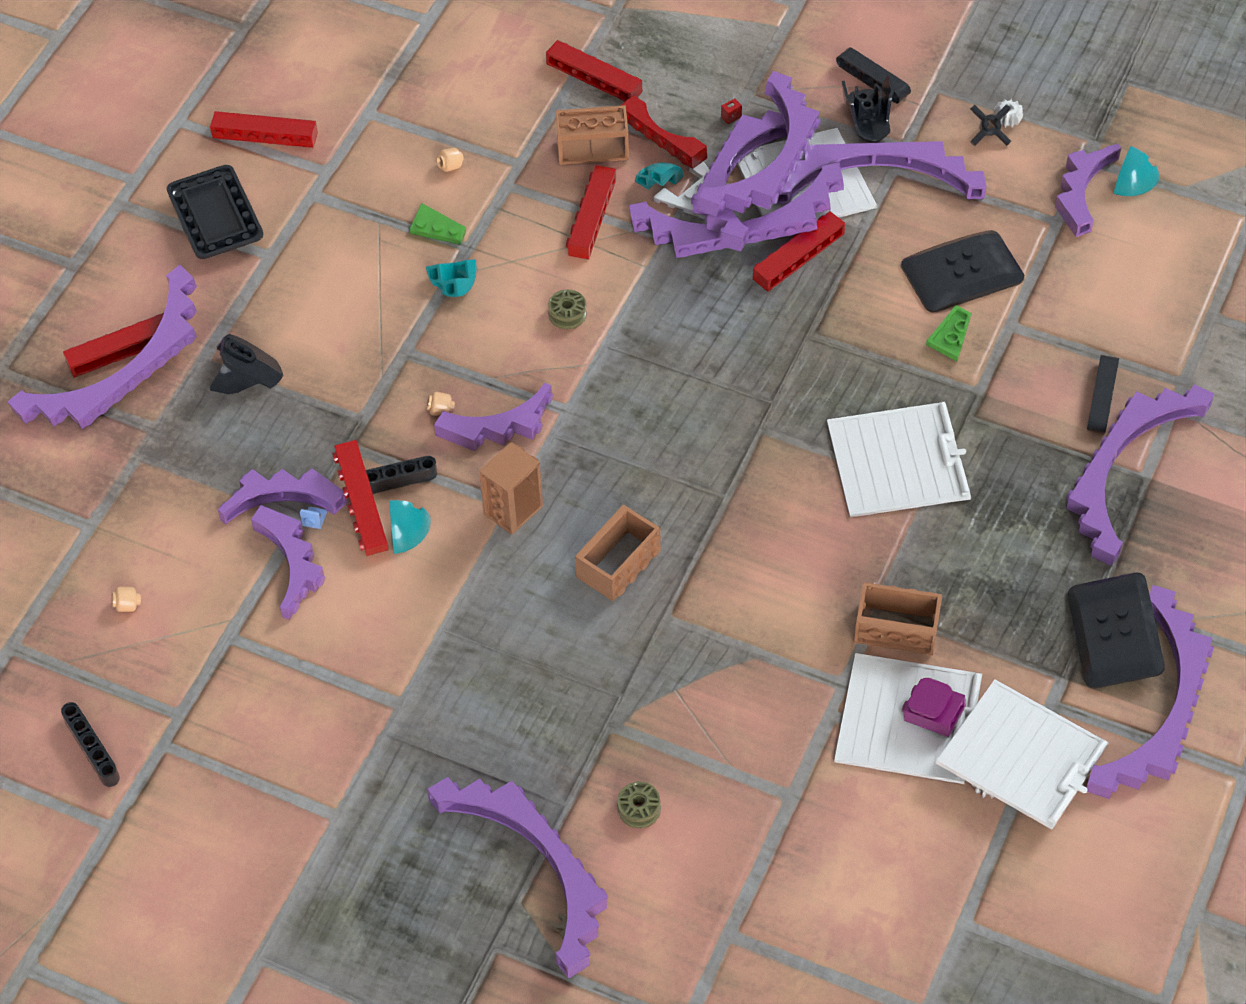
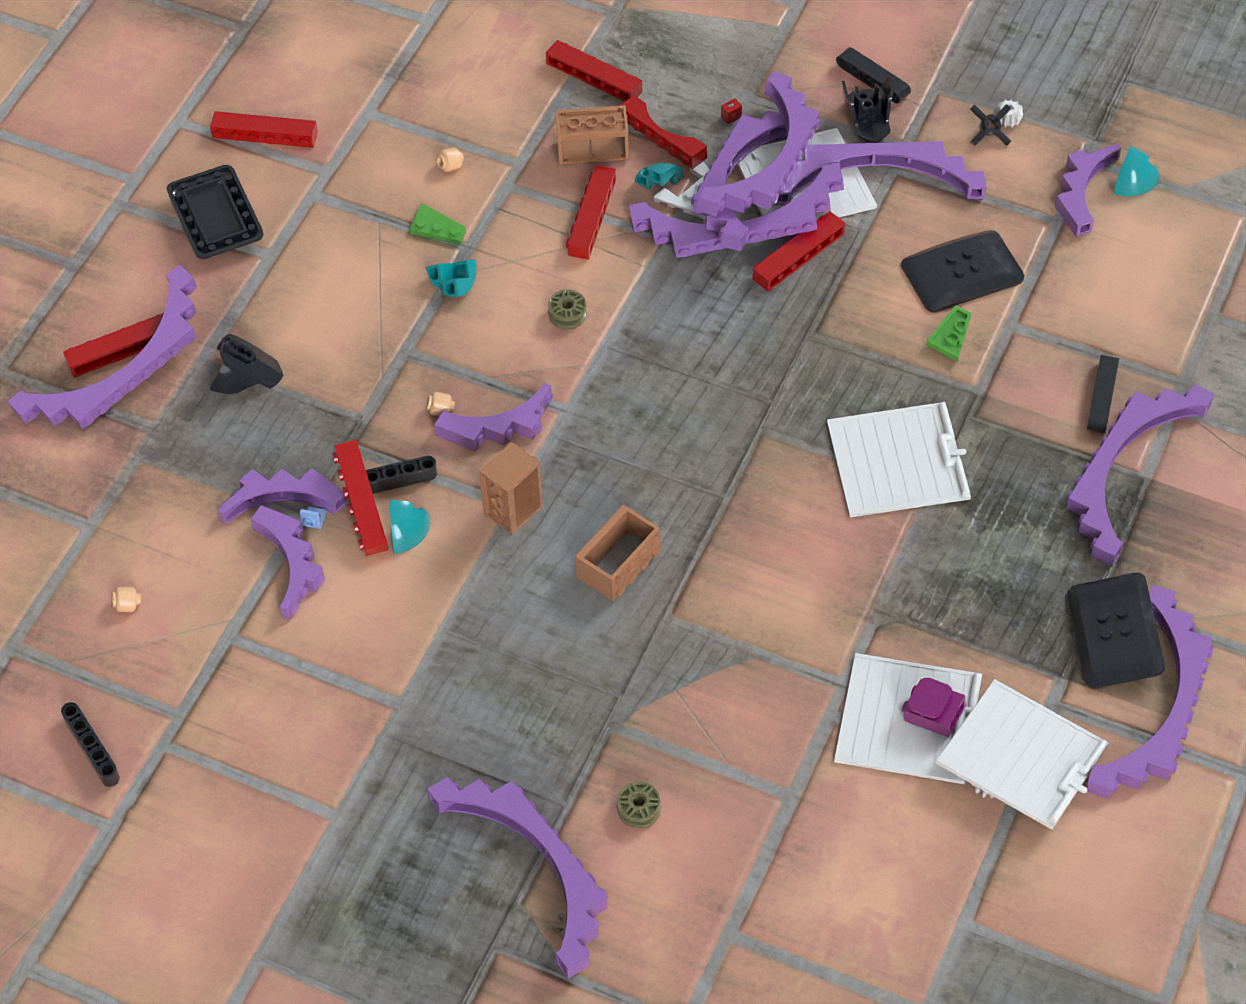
(892, 633): nougat hose -> none

